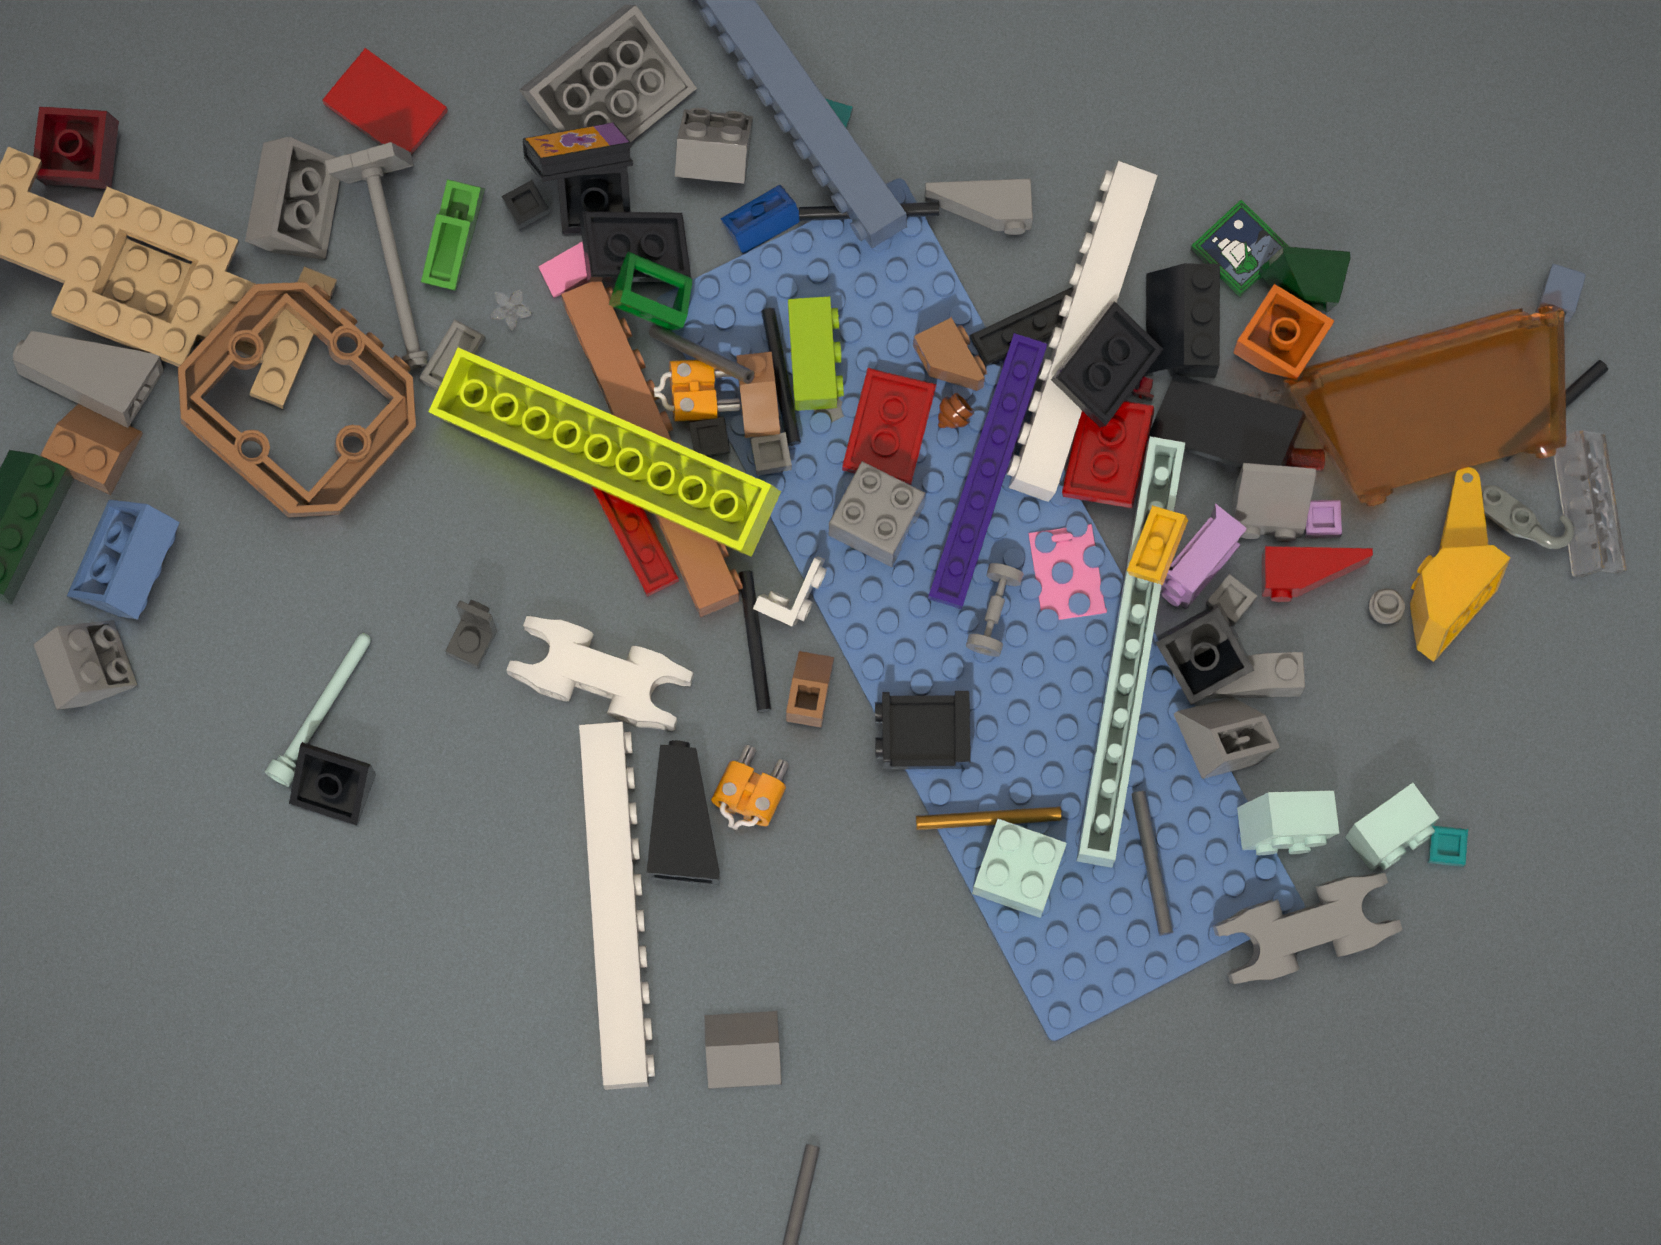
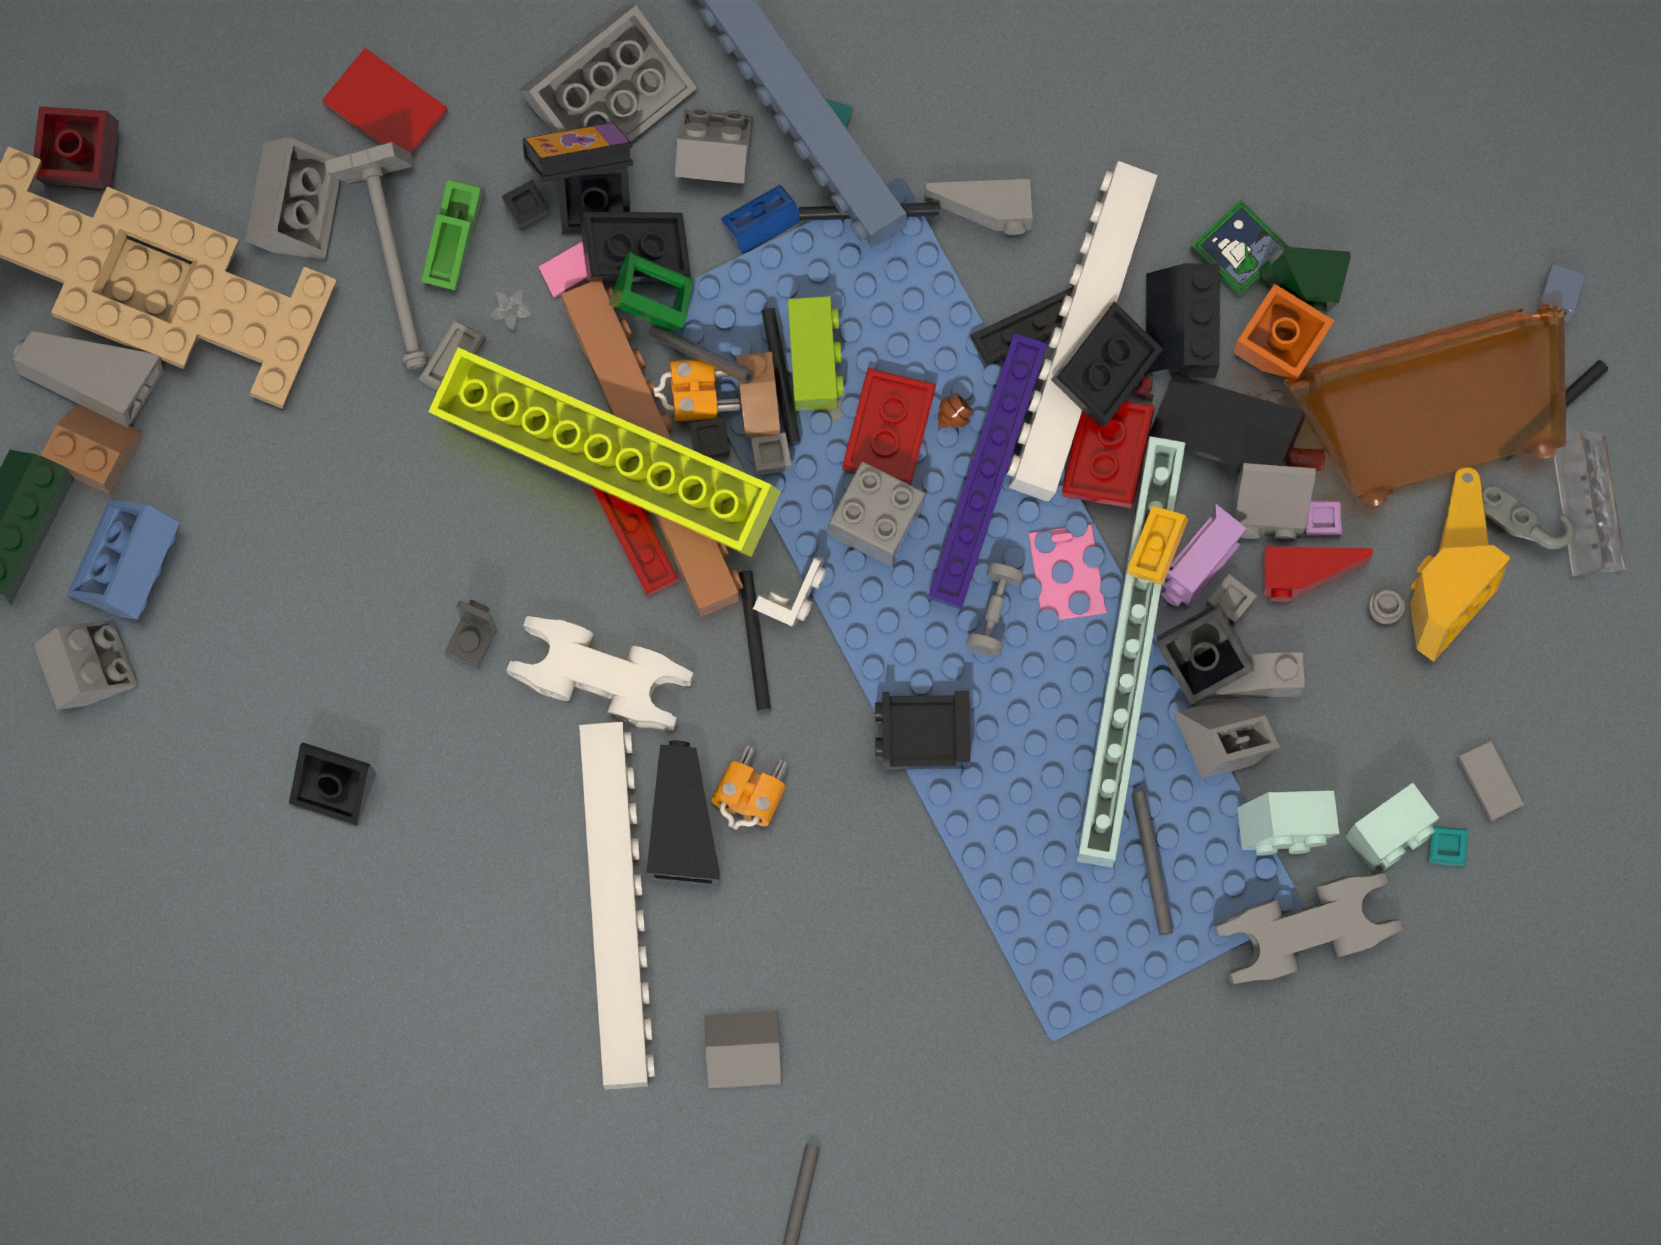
(246, 324): medium nougat panel -> none
(284, 766): light aqua piece -> none
(809, 689): medium nougat slope -> none
(947, 356): medium nougat slope -> none
(988, 818): pearl gold bar -> none
(1019, 868): light aqua brick -> none
(1490, 781): none -> light grey tile

